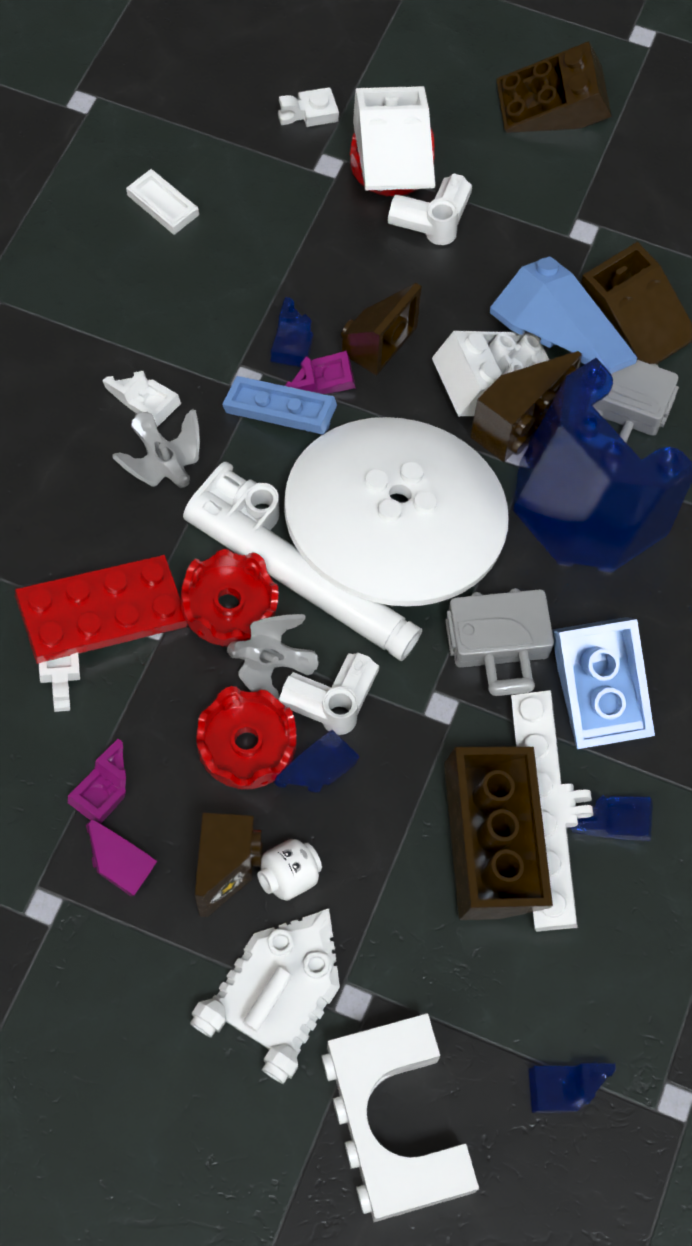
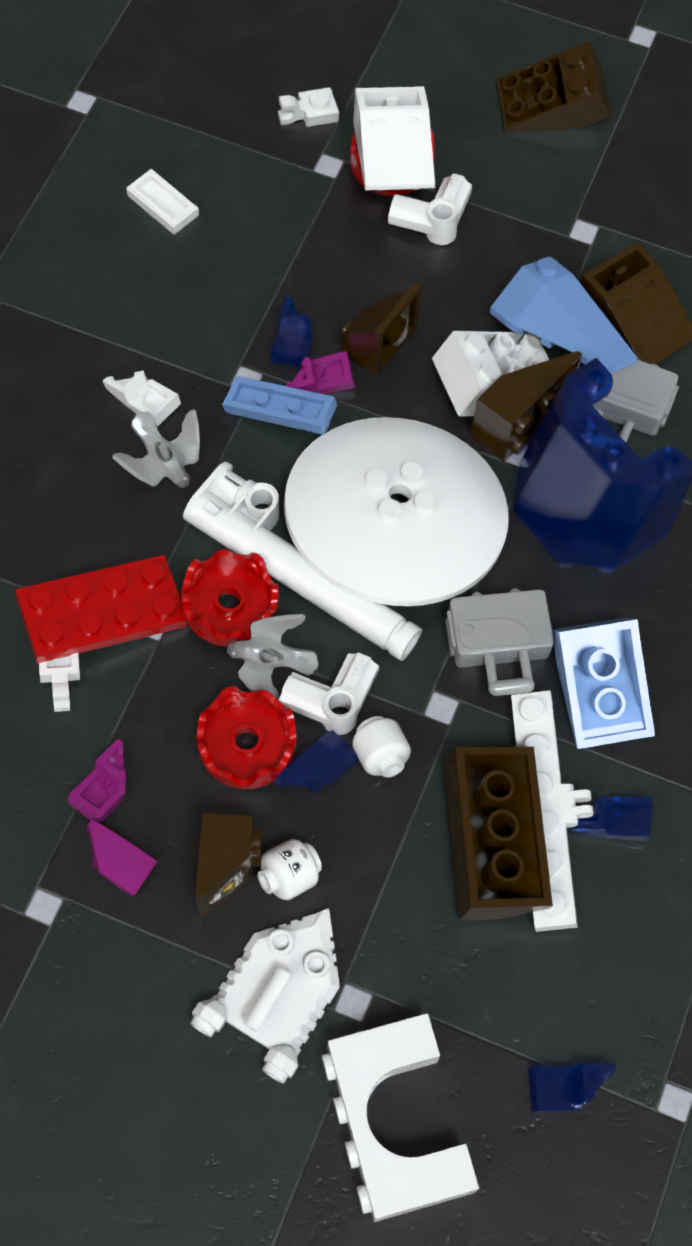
(381, 746): none -> white head

